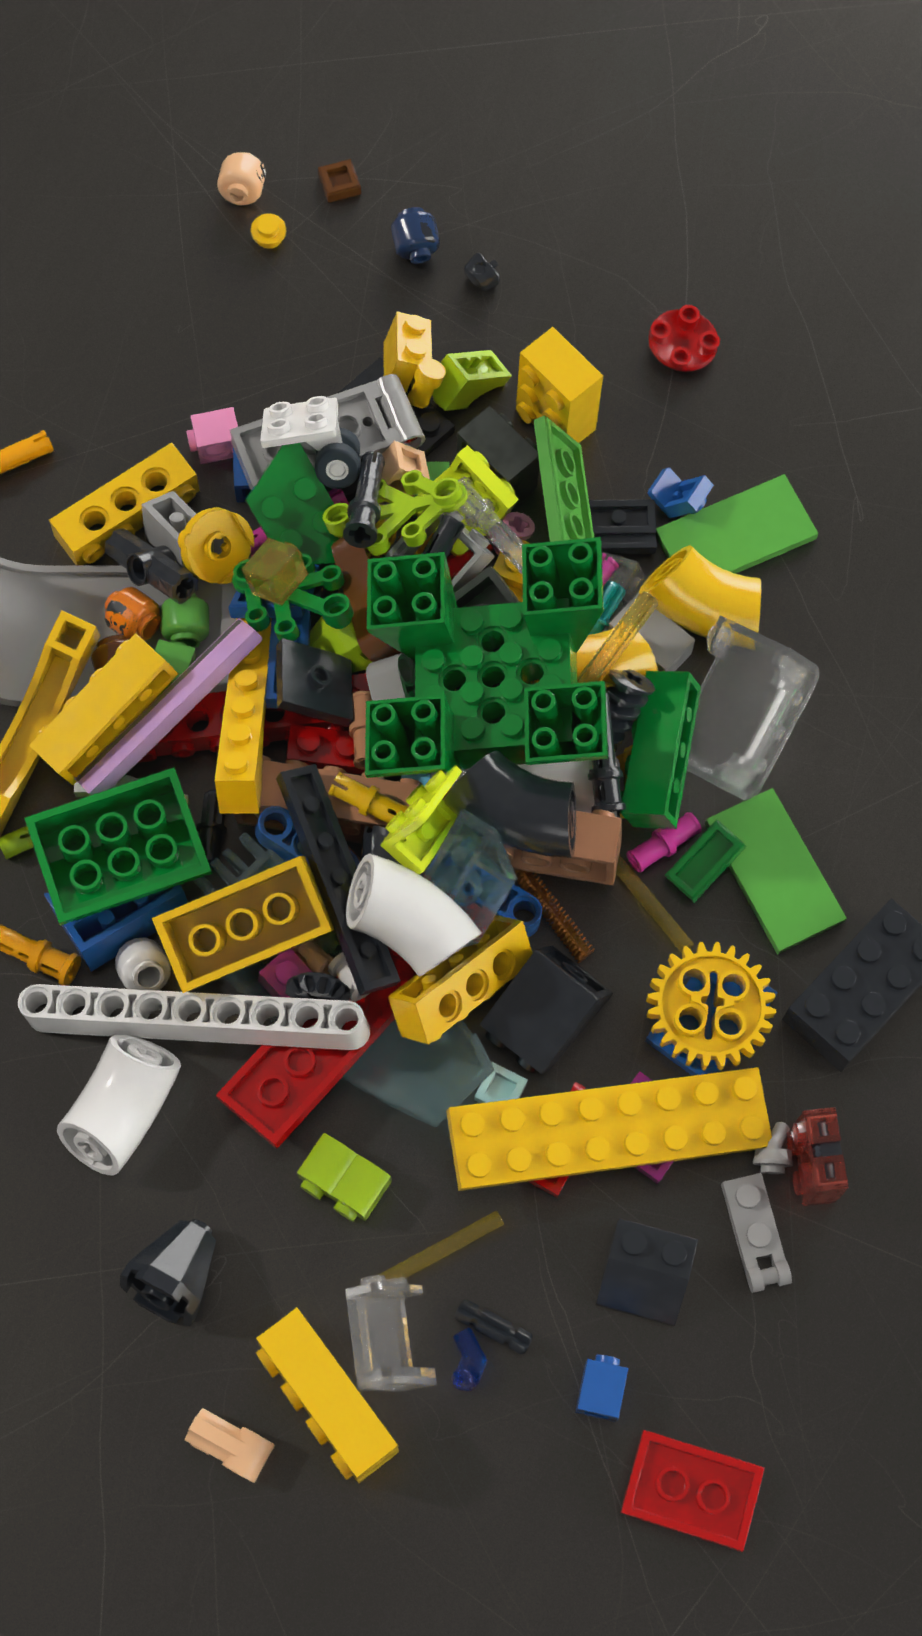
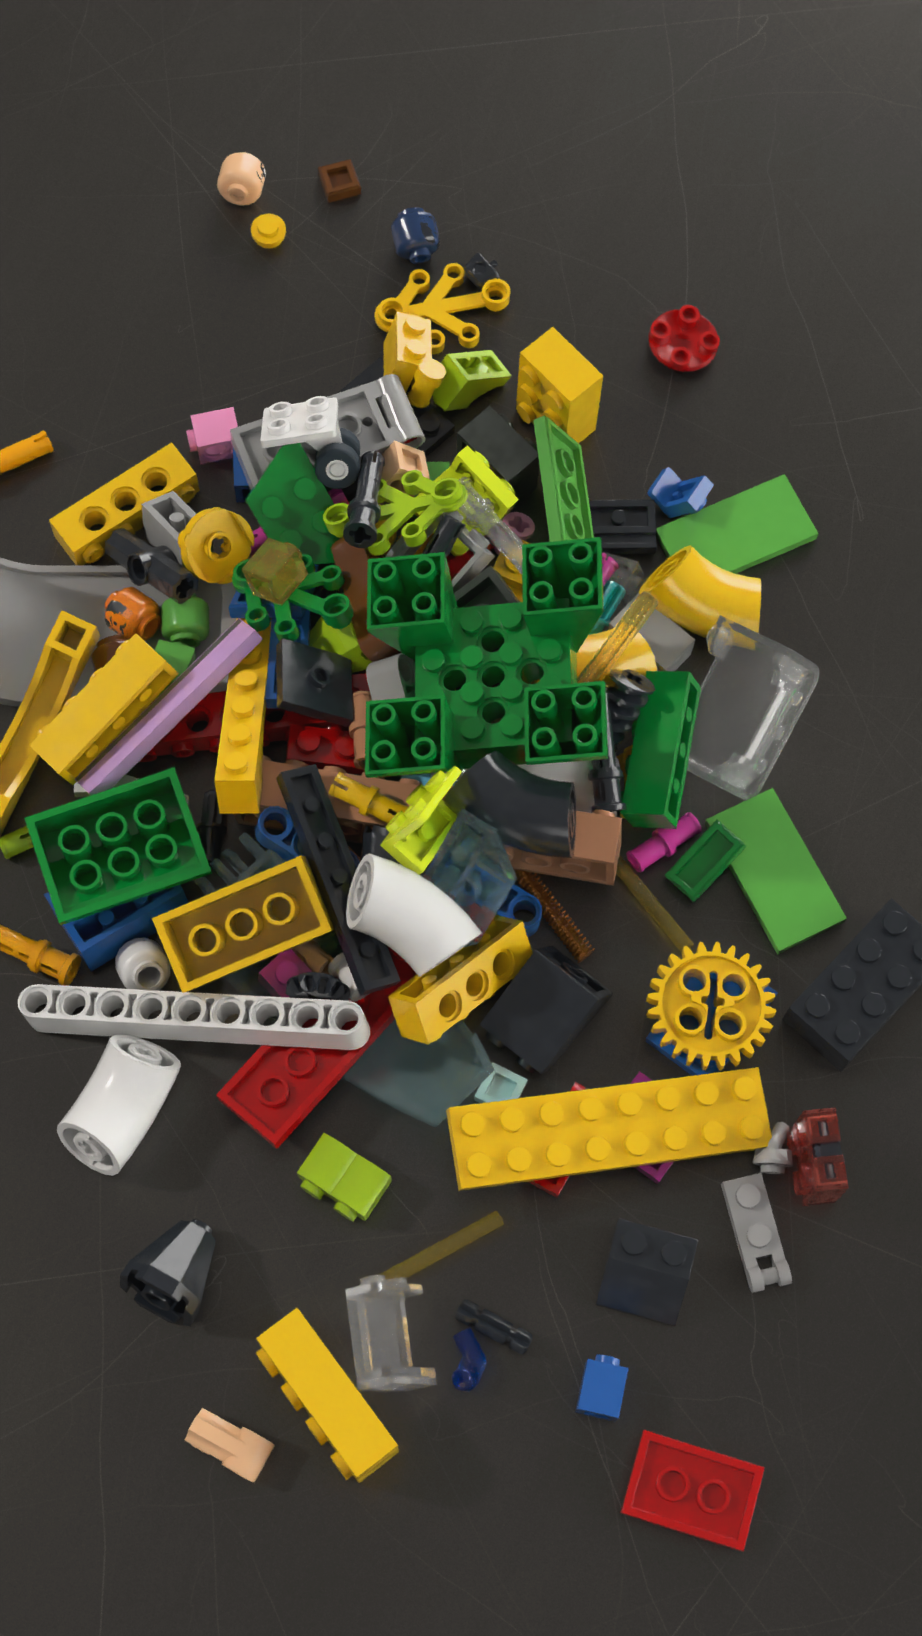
(438, 308): none -> yellow plant

